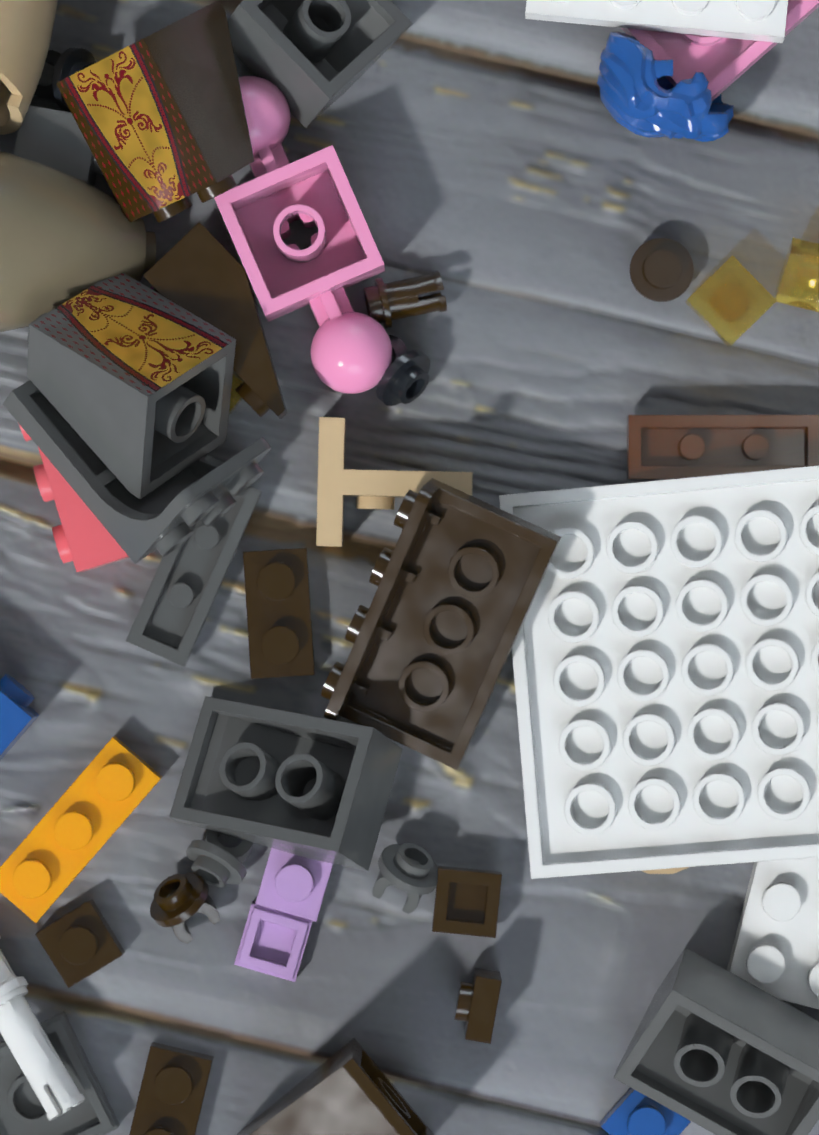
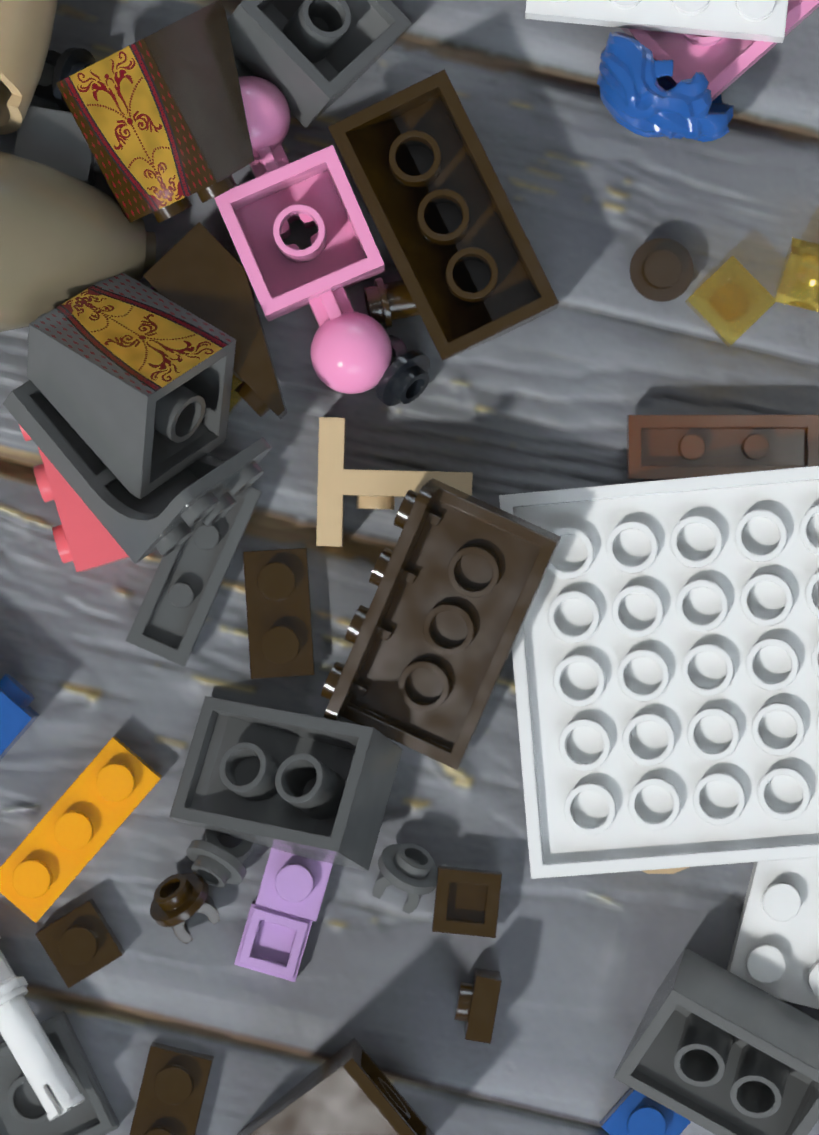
(444, 216): none -> dark brown slope

